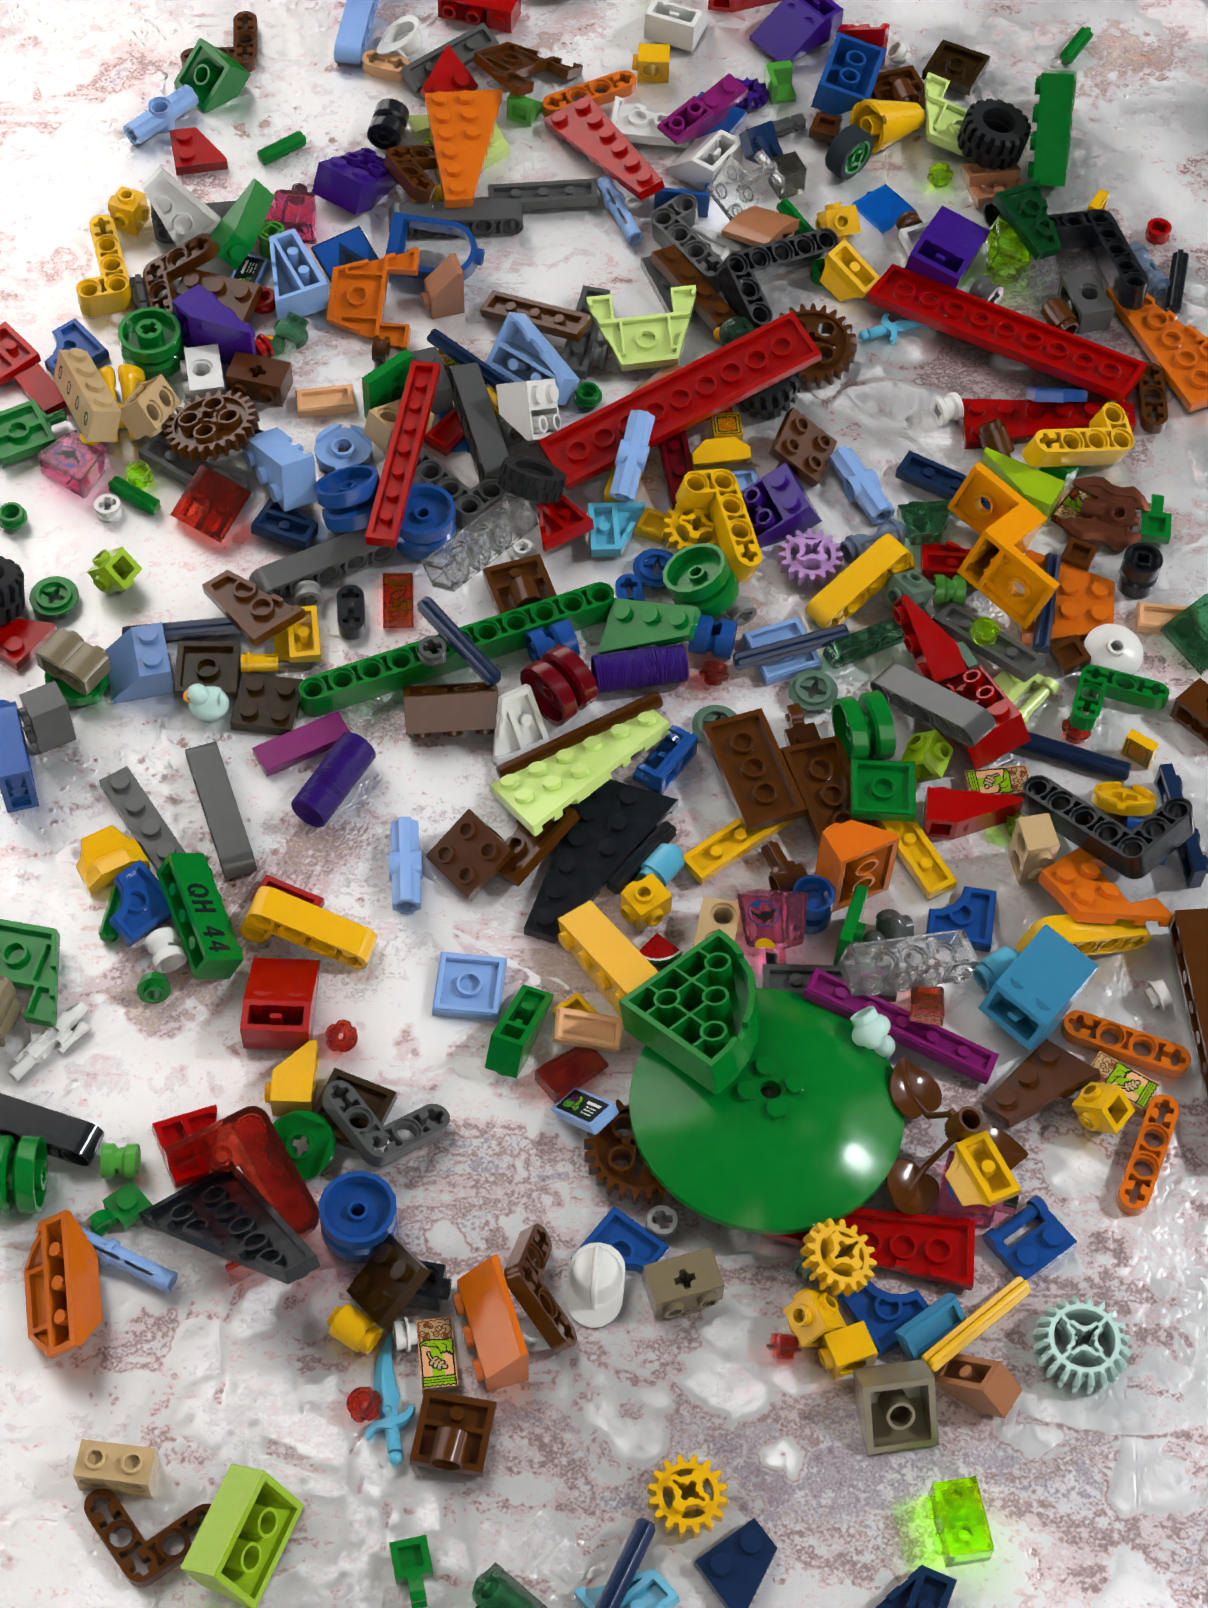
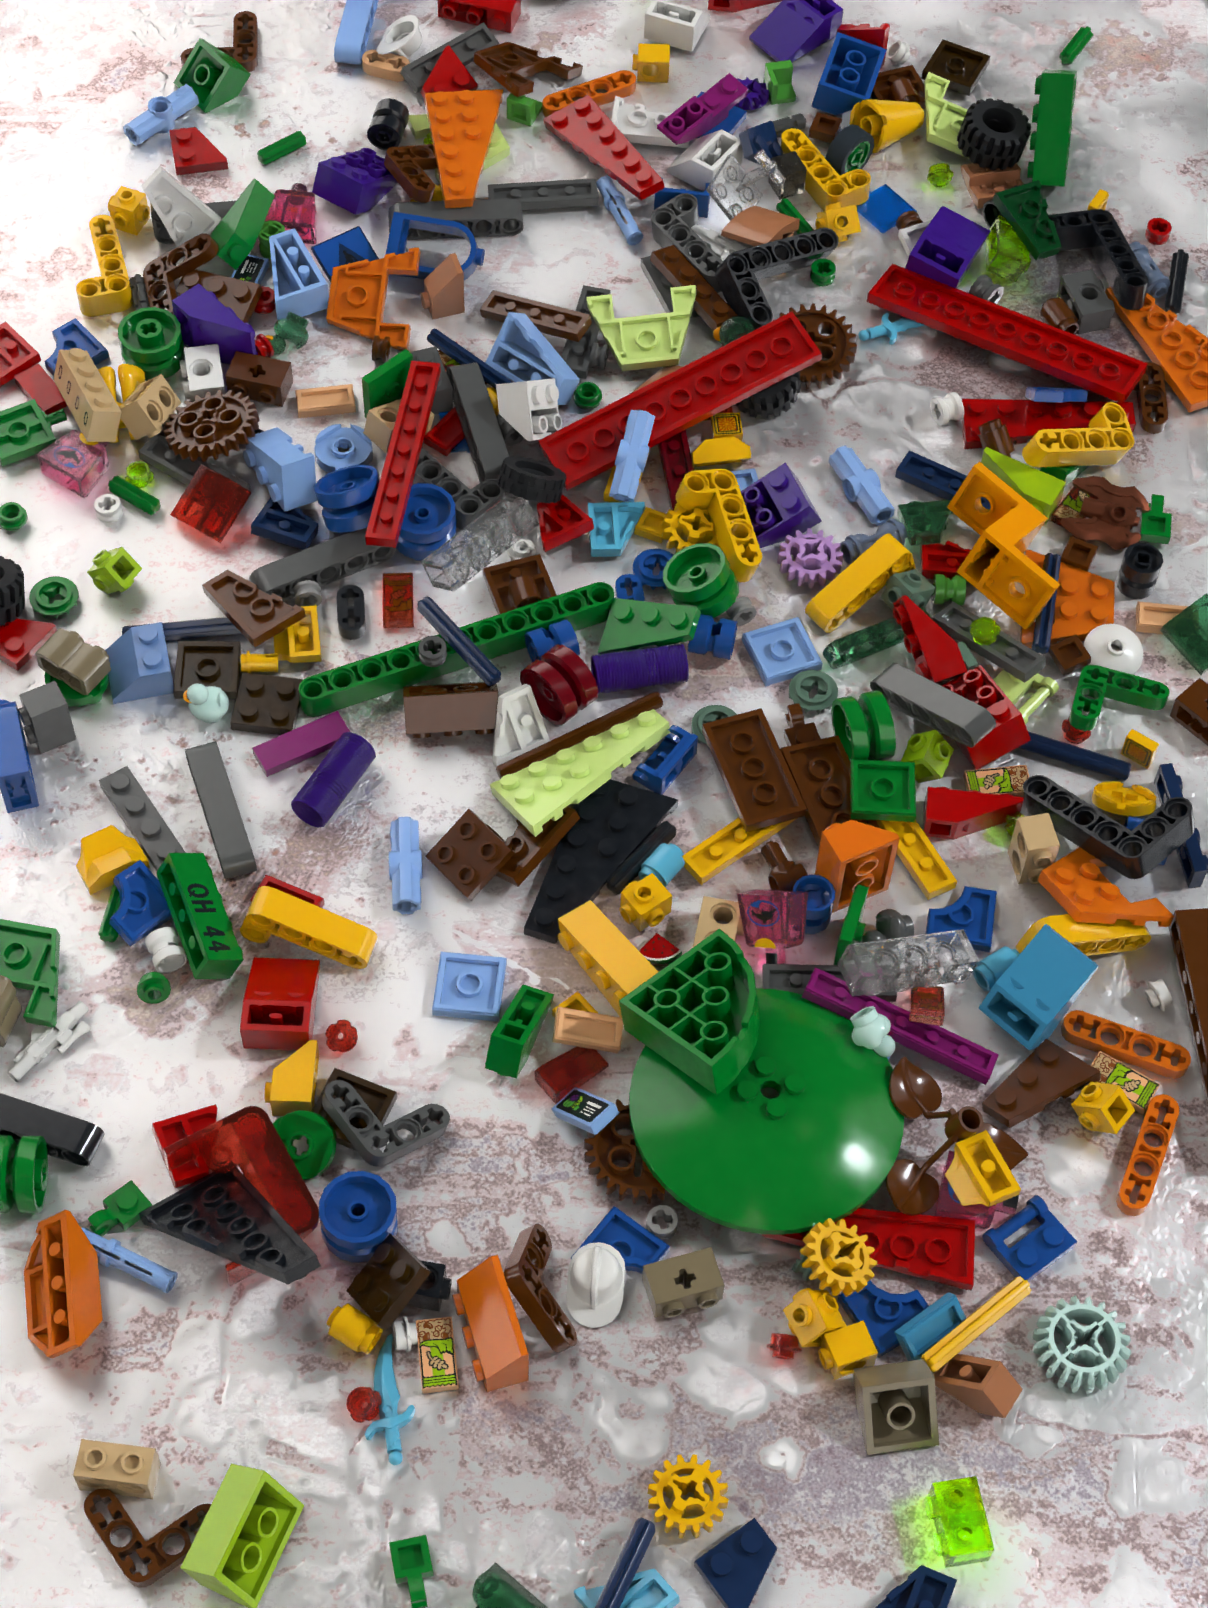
(120, 1160): bright green wheel -> none
(453, 1433): reddish brown plate -> none
(714, 672): clear red plate -> none
(788, 647): dark blue axle -> none
(802, 447): reddish brown plate -> none
(821, 178): none -> yellow beam
(847, 273): yellow slope -> none

